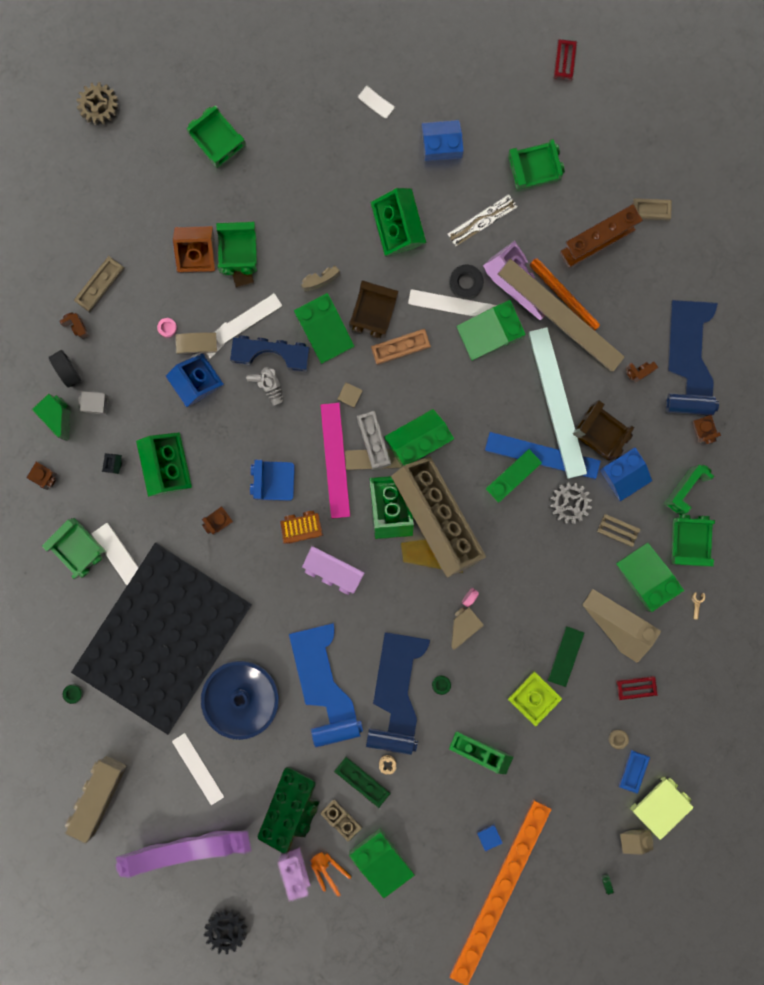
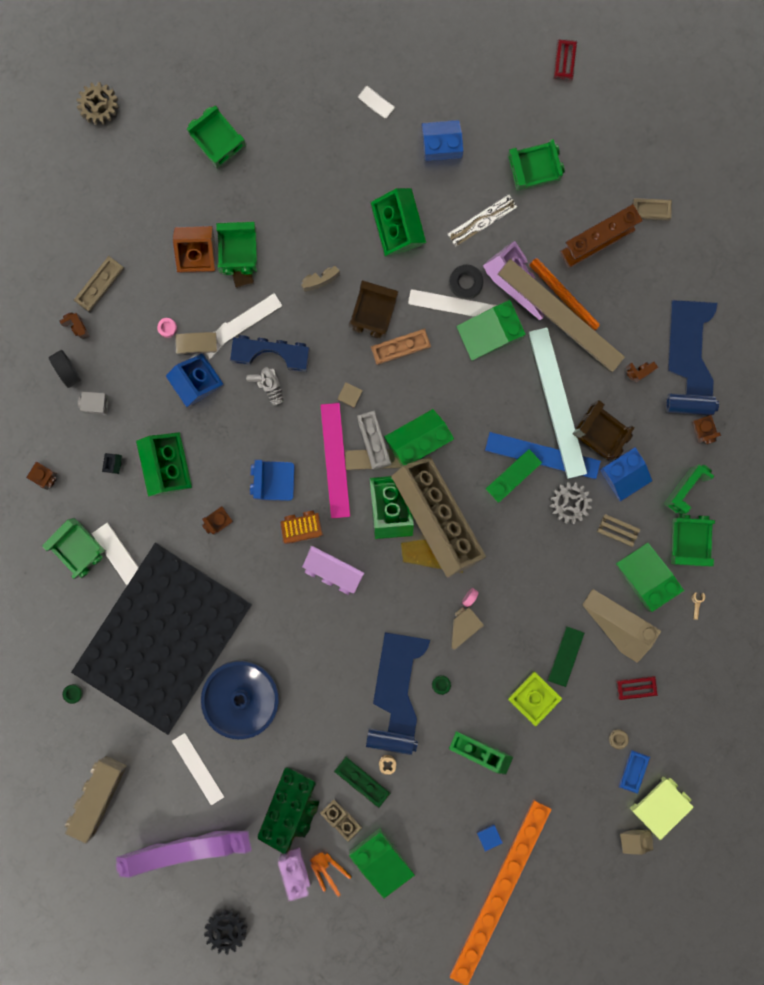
(55, 415): green slope -> none
(319, 687): blue door -> none
(324, 328): green slope -> none
(607, 884): dark green tile -> none

